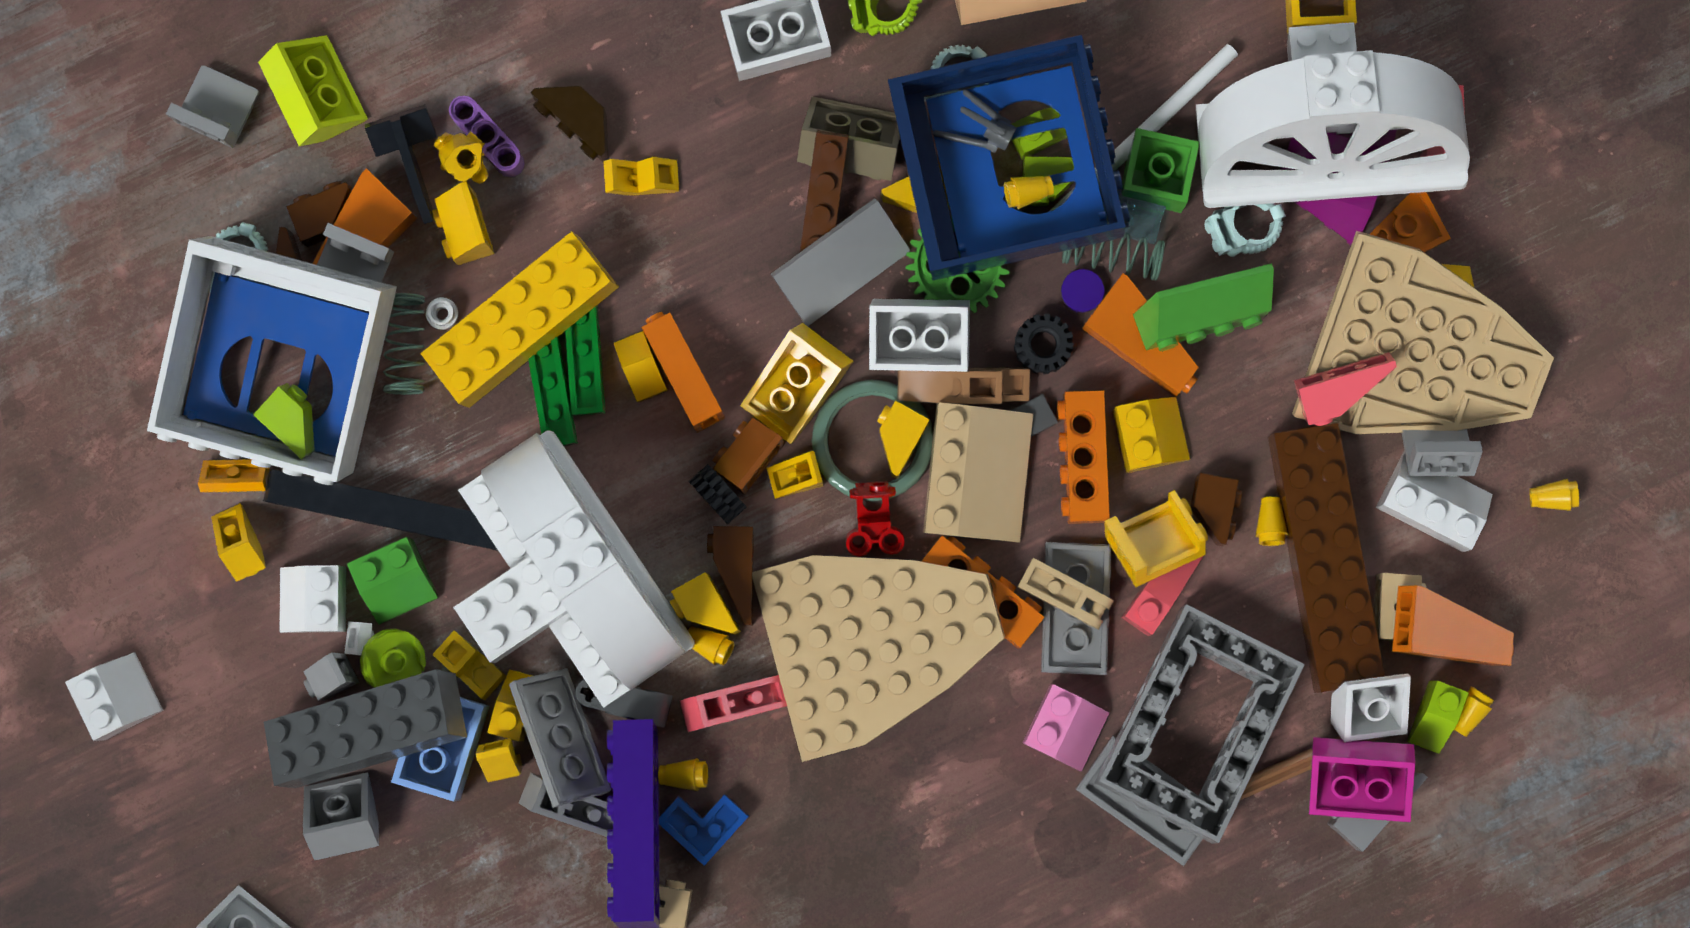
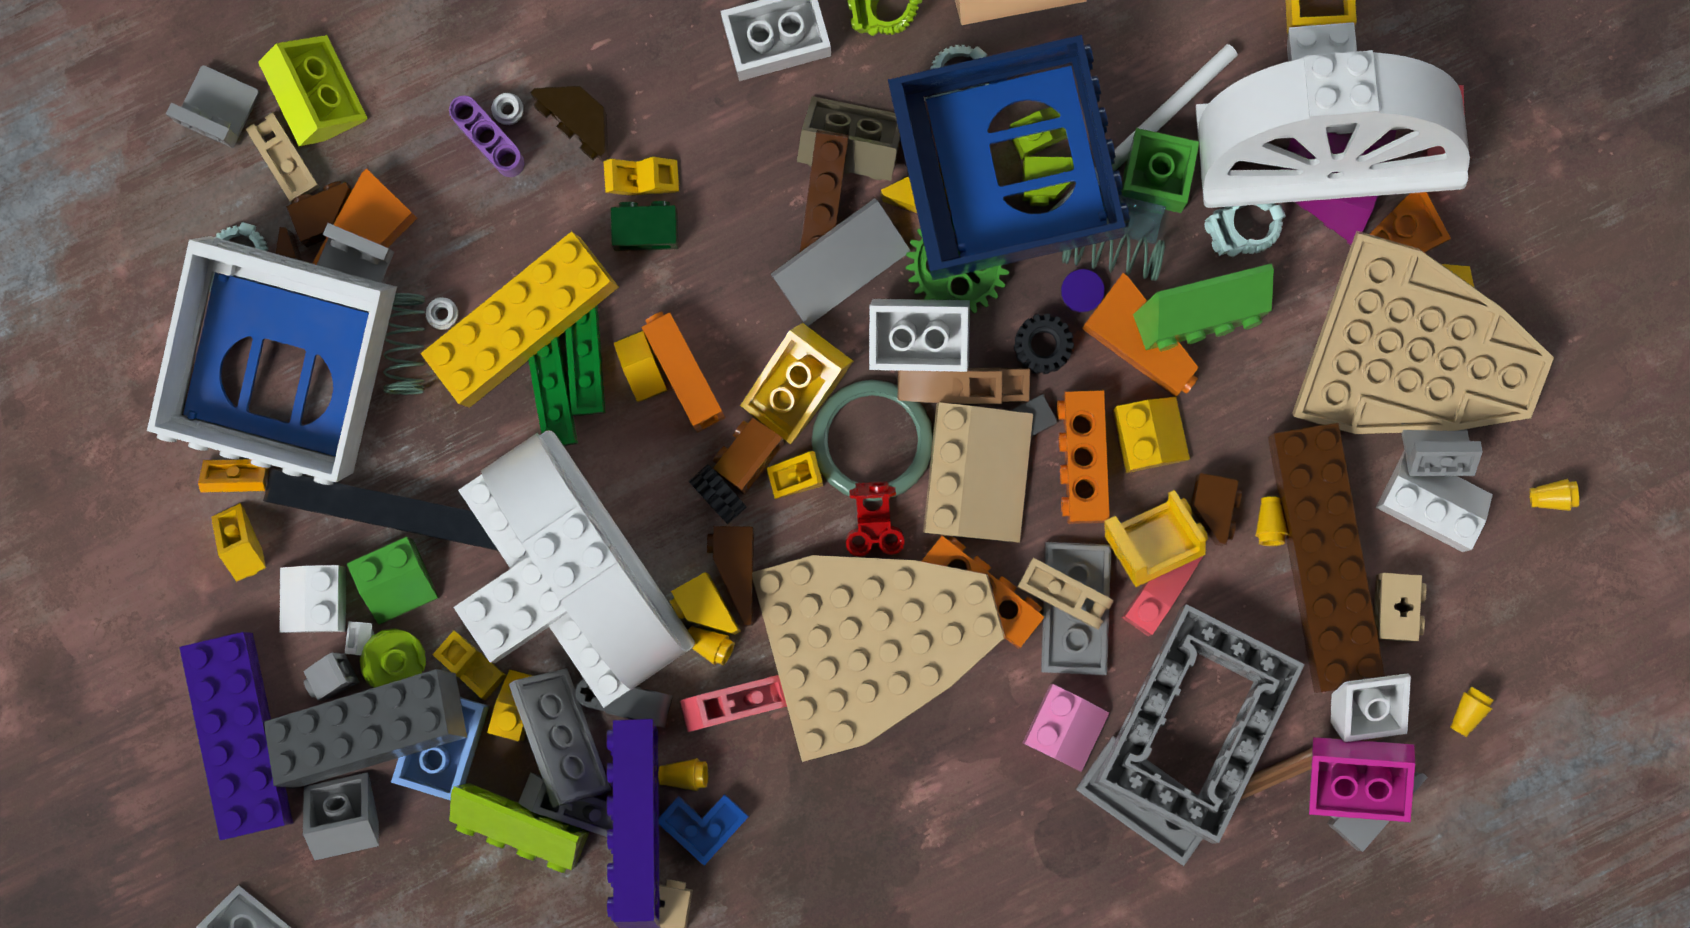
(114, 697): white slope -> none
(229, 722): none -> dark purple brick
(282, 158): none -> tan plate
(289, 418): lime slope -> none
(400, 133): black piece -> none
(462, 156): yellow animal -> none
(463, 225): yellow slope -> none
(498, 760): yellow slope -> none
(503, 100): none -> white plate
(516, 826): none -> lime slope
(644, 226): none -> dark green brick
(900, 434): yellow slope -> none
(998, 130): dark grey plant -> none
(1027, 190): yellow cone -> none
(1338, 389): coral slope -> none
(1437, 716): lime slope -> none
(1442, 629): orange slope -> none

